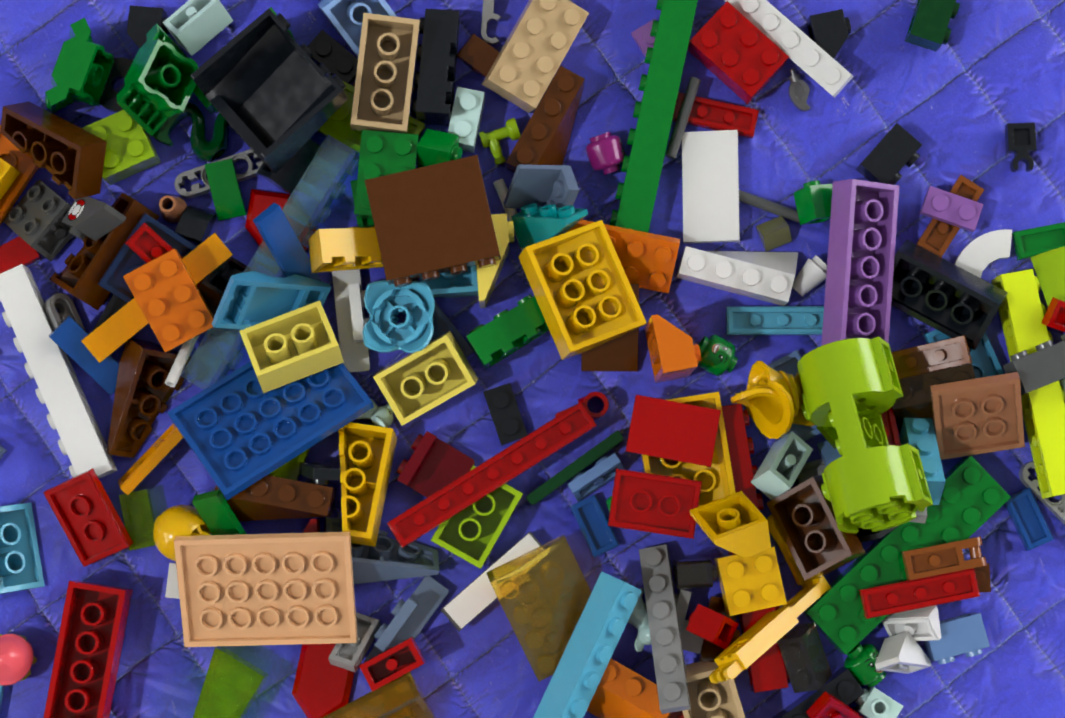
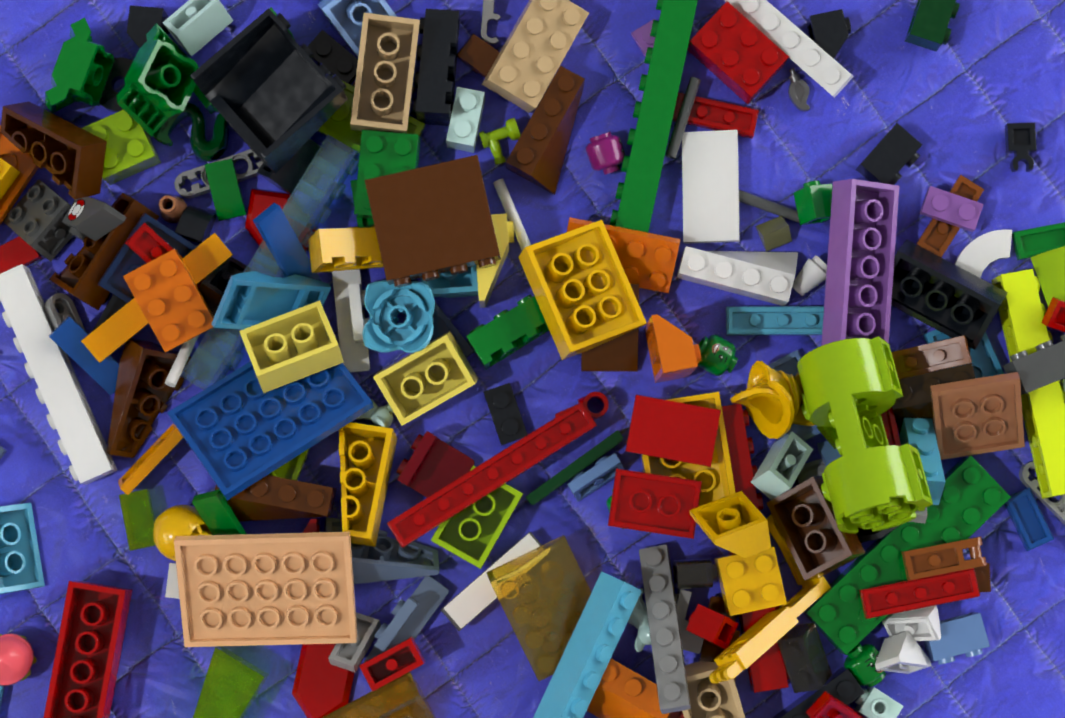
(88, 517): red tile -> none
(319, 473): black plate -> none
(437, 148): green brick -> none
(542, 186): sand blue bracket -> none
(544, 222): teal slope -> none
(594, 525): blue tile -> none

